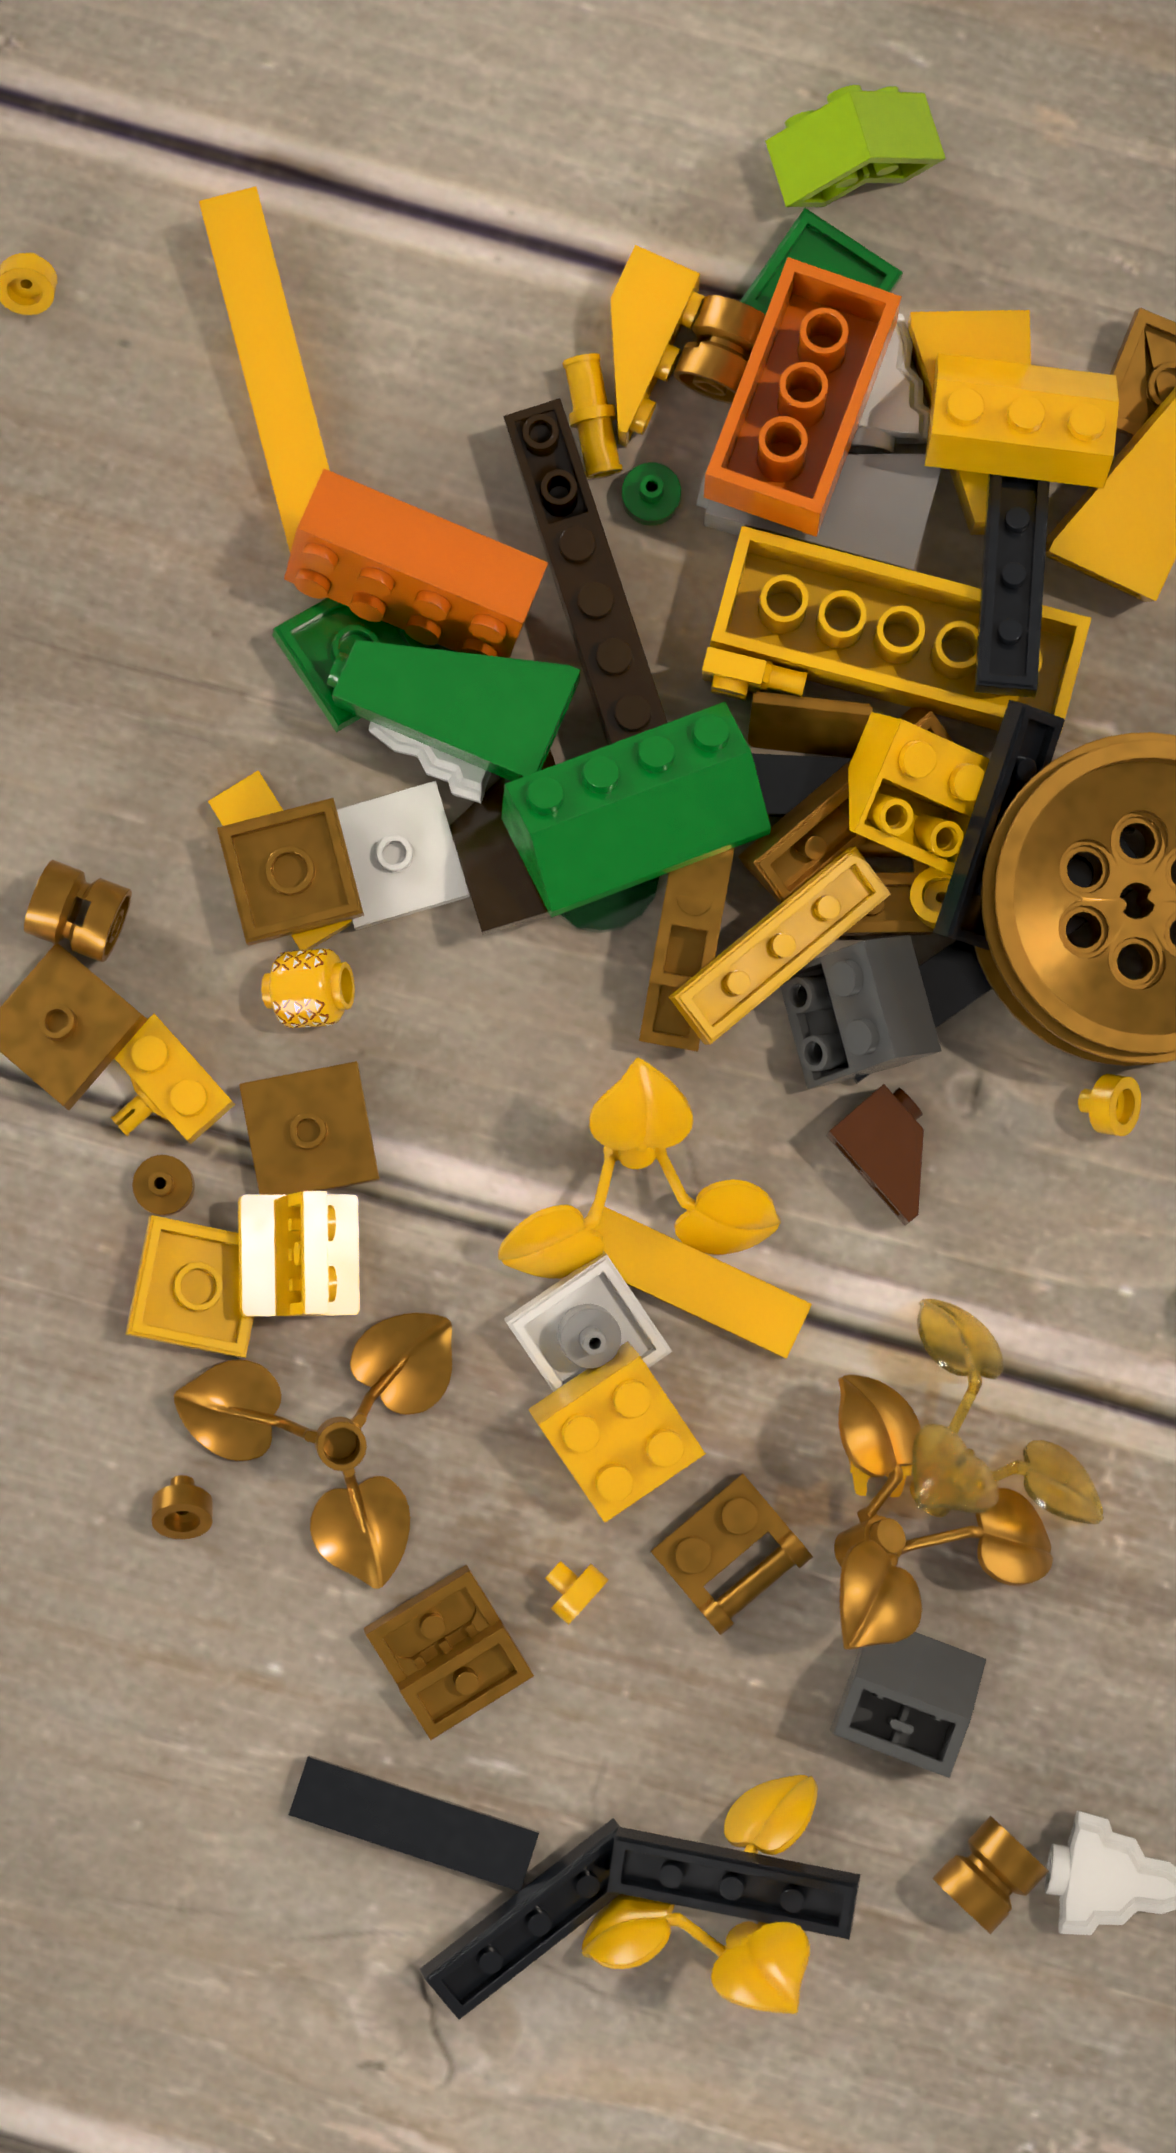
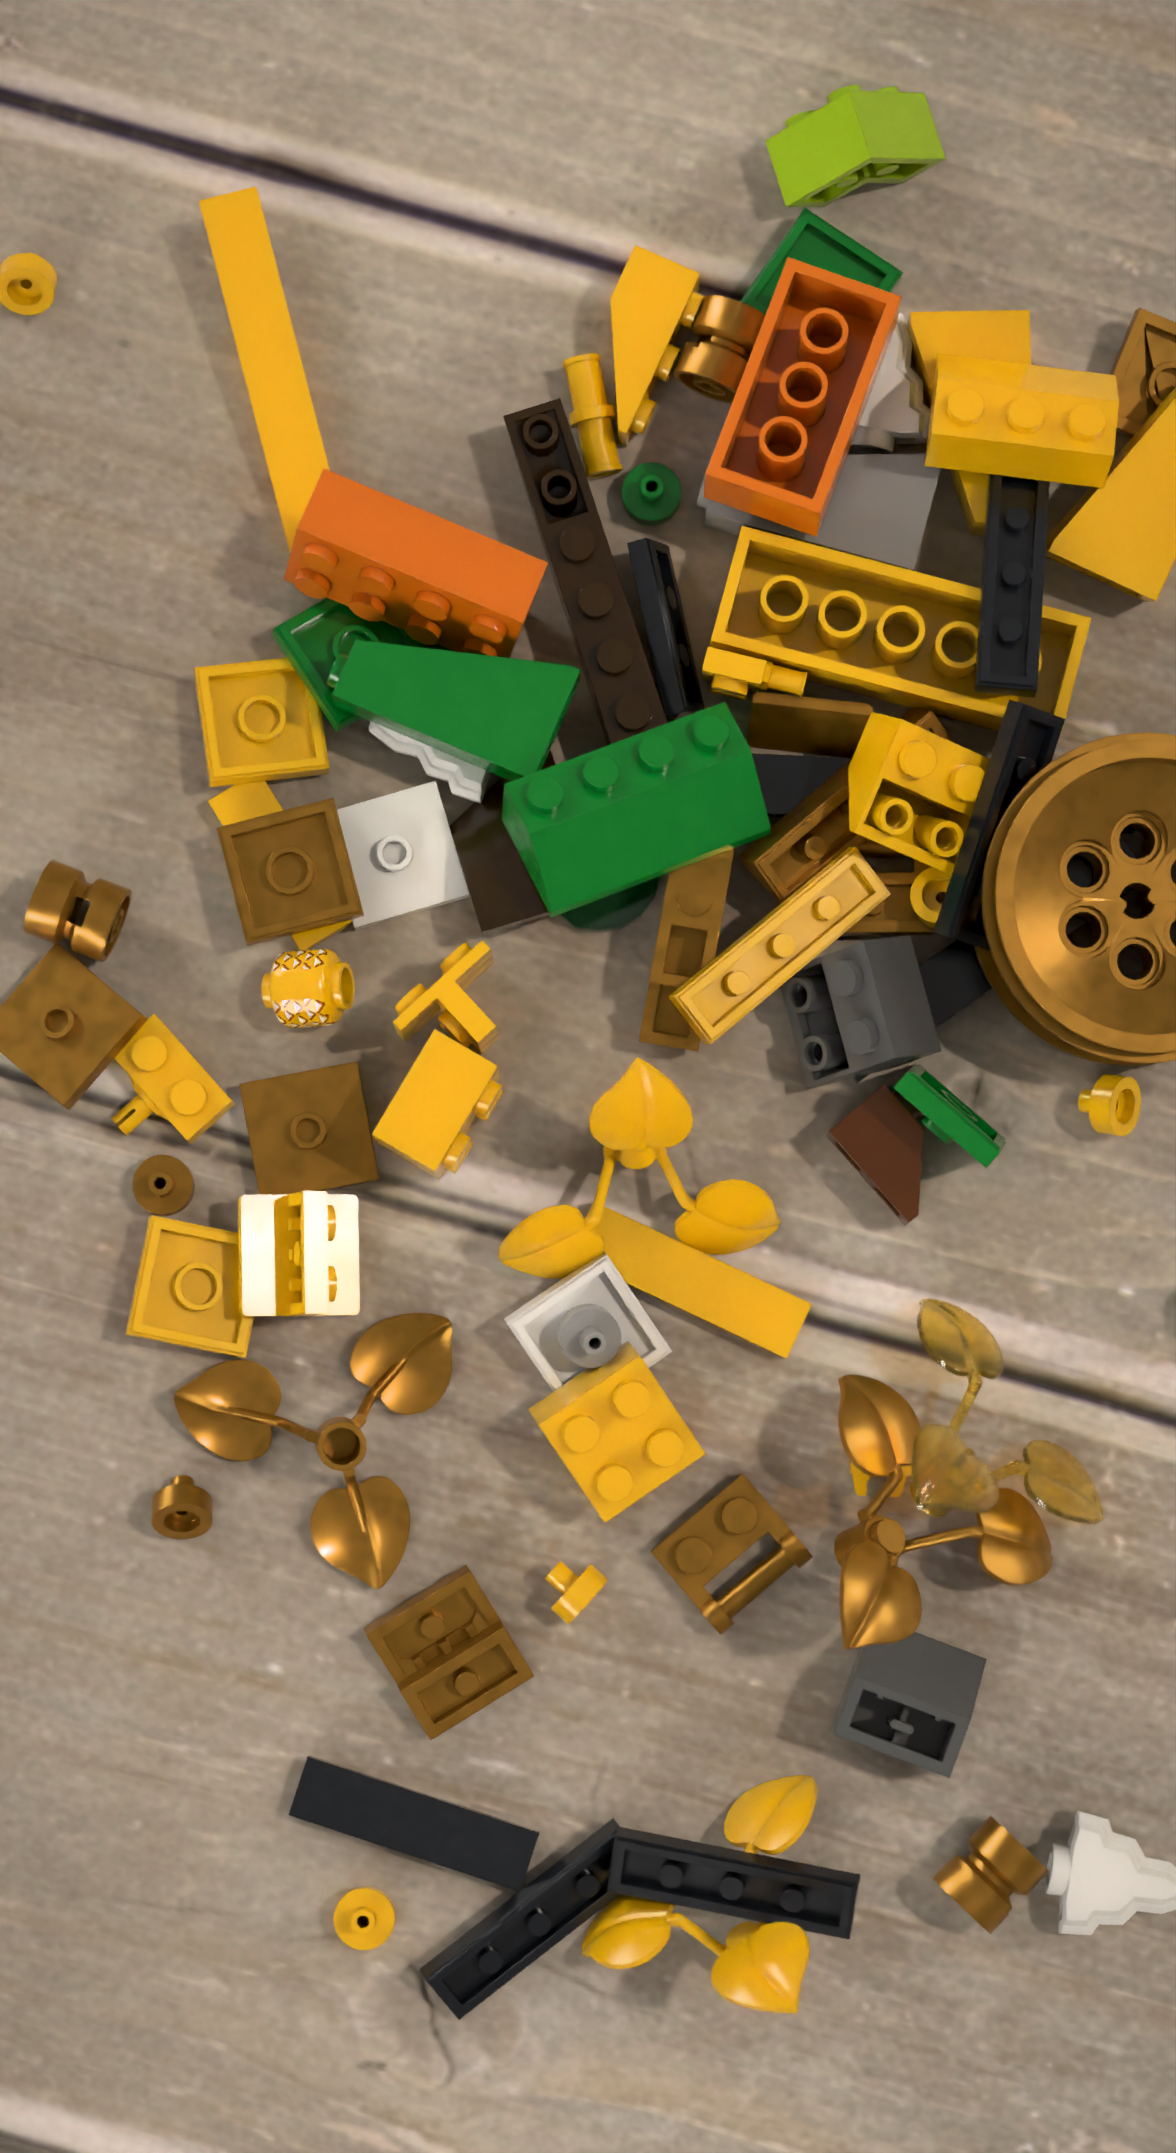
(259, 723): none -> yellow plate
(364, 1902): none -> yellow tile
(439, 1105): none -> yellow brick
(460, 1016): none -> yellow bracket
(666, 628): none -> black tile
(949, 1116): none -> green plate

